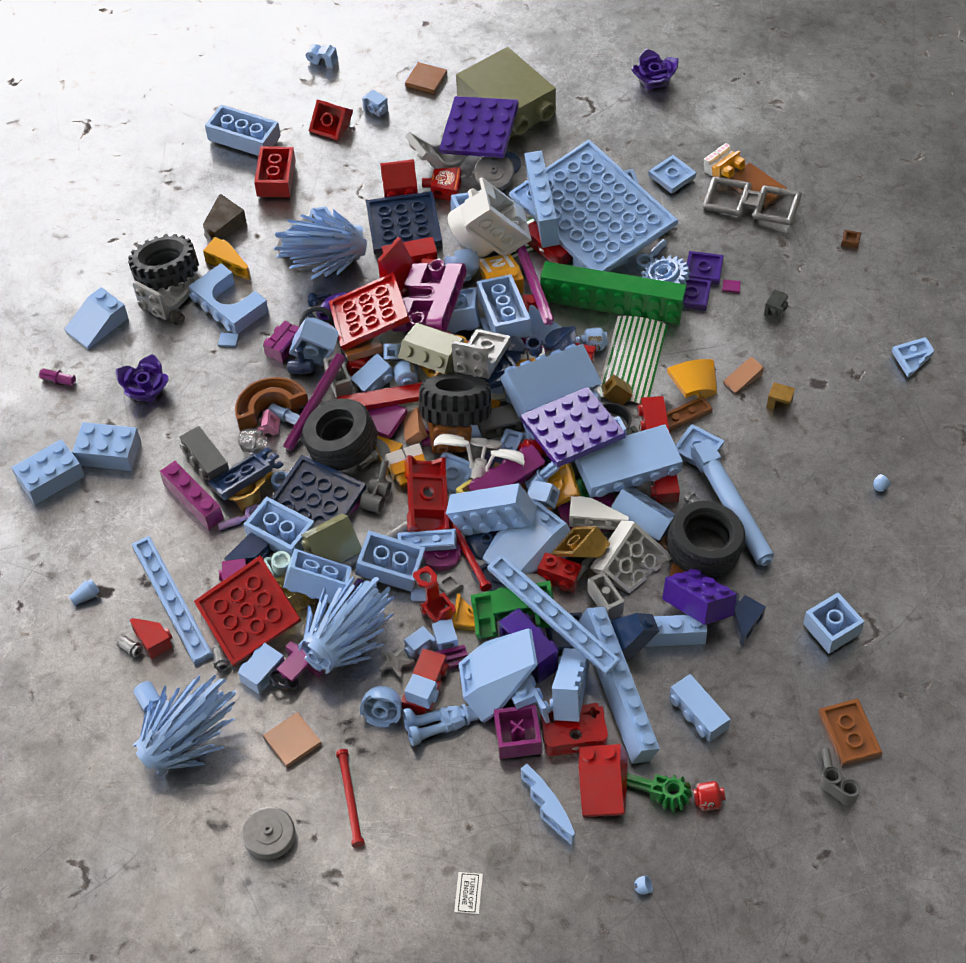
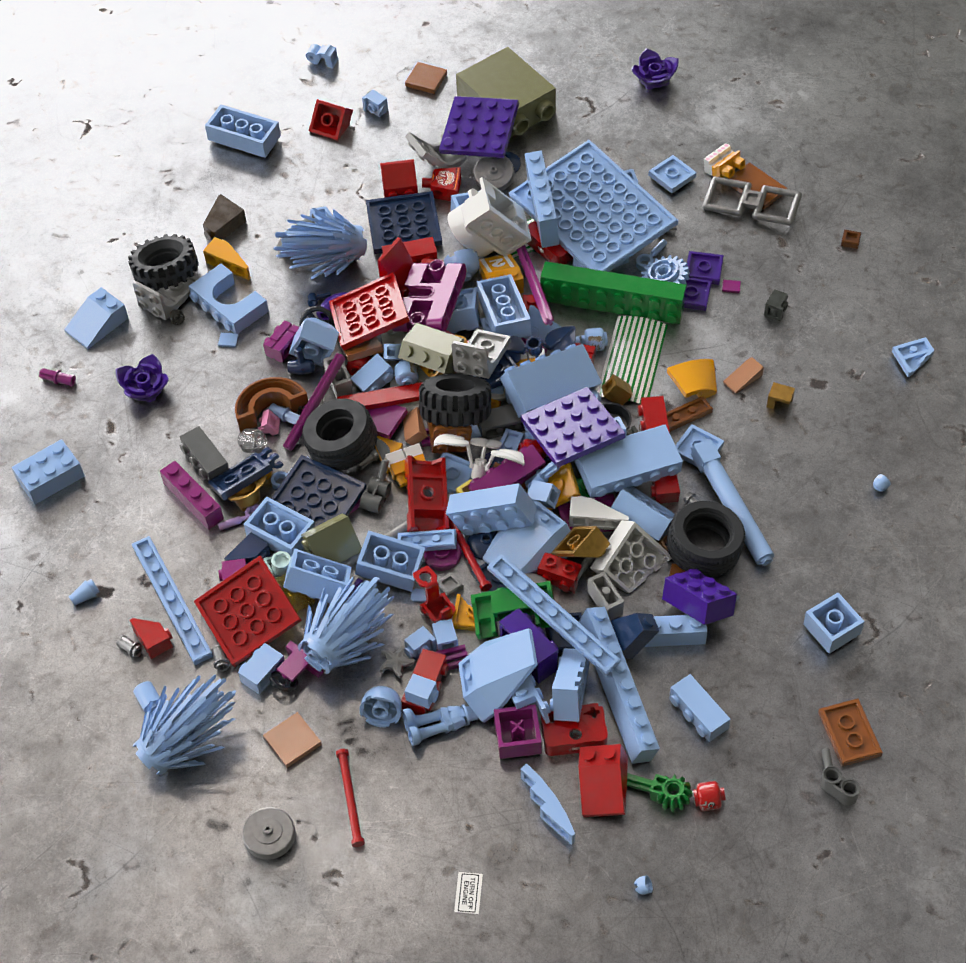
(107, 446): light blue brick -> none
(275, 171): red brick -> none
(747, 617): dark blue slope -> none

